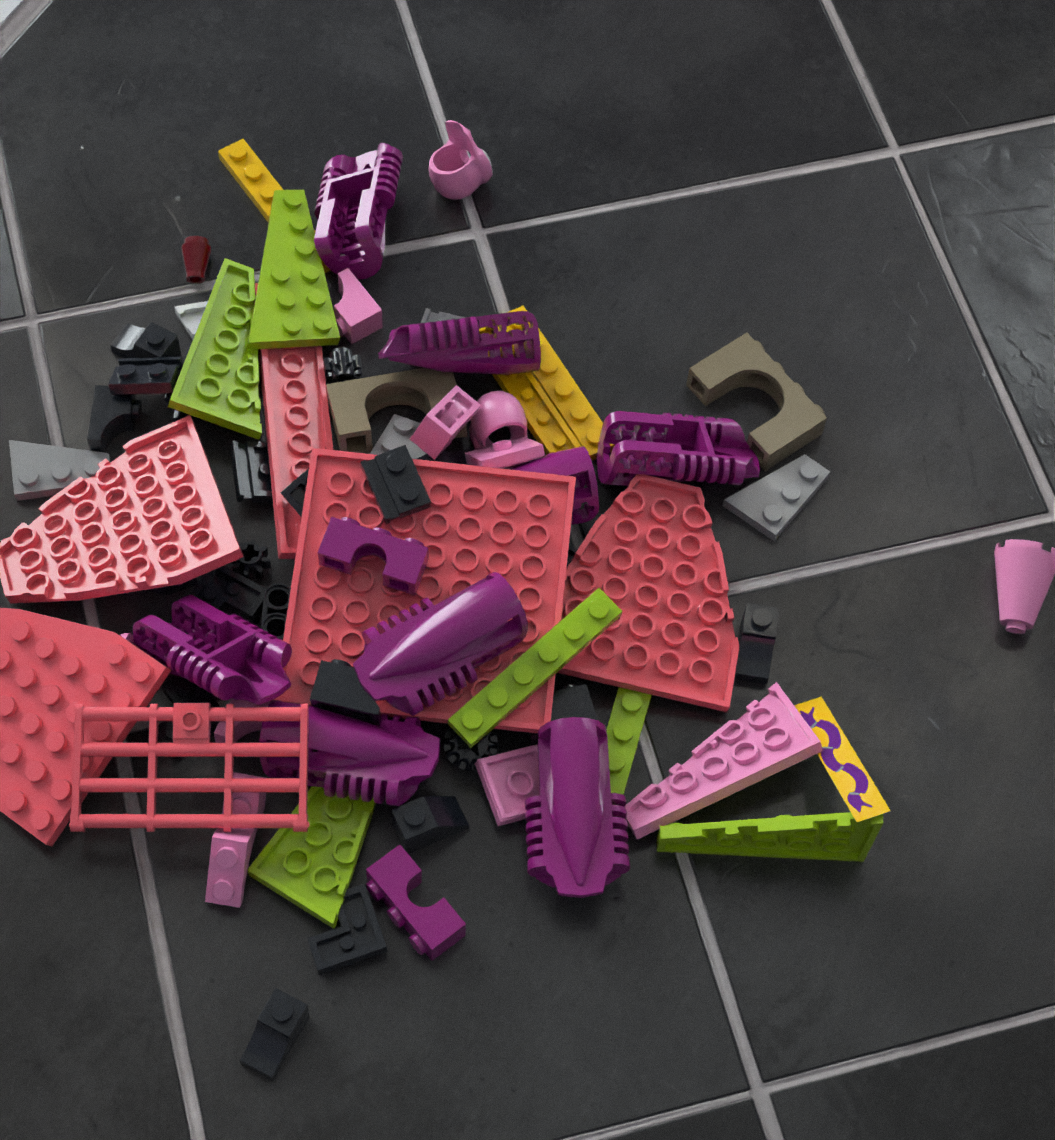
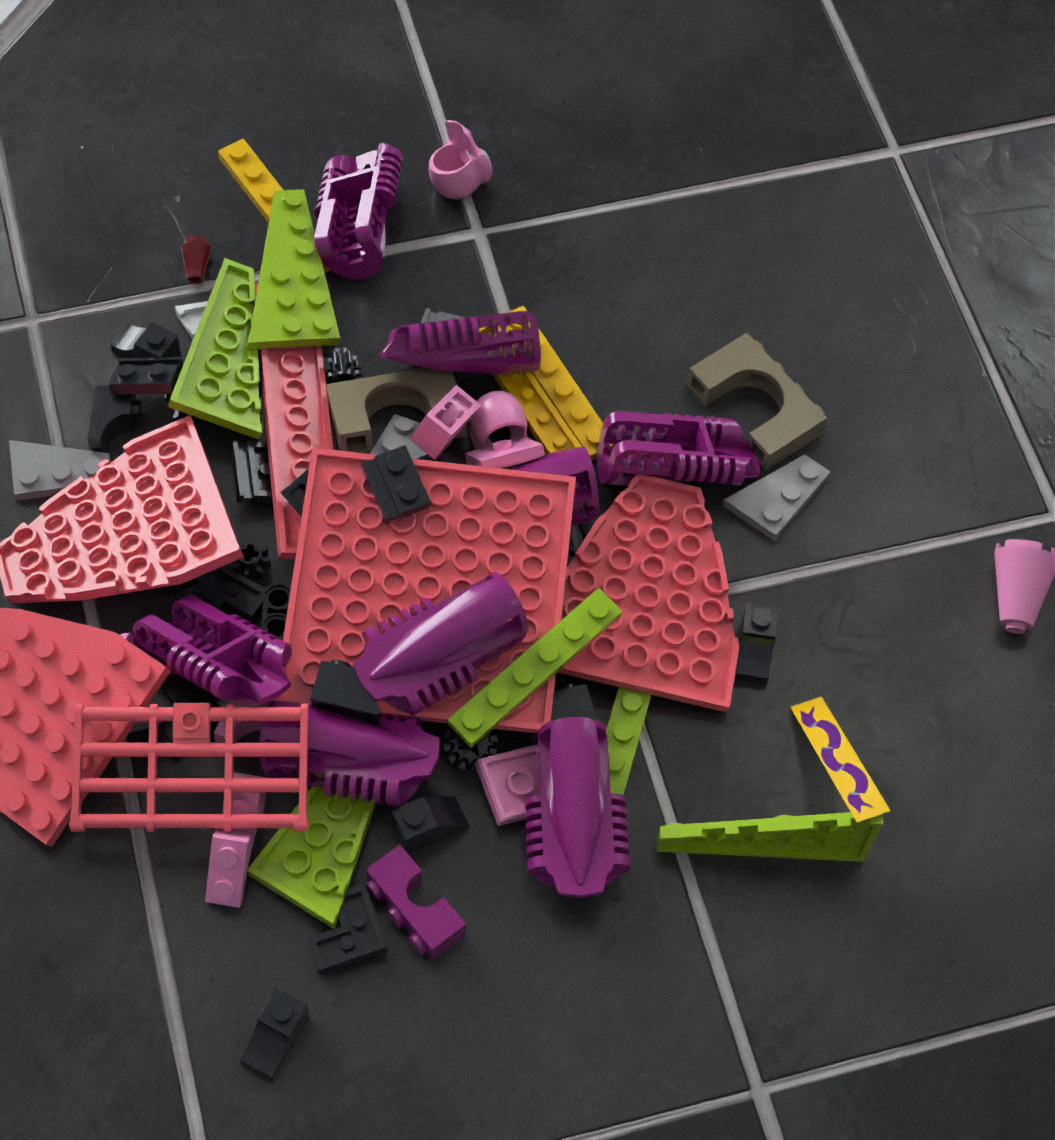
(348, 542): magenta arch -> none
(357, 311): bright pink arch -> none
(734, 757): bright pink wing -> none

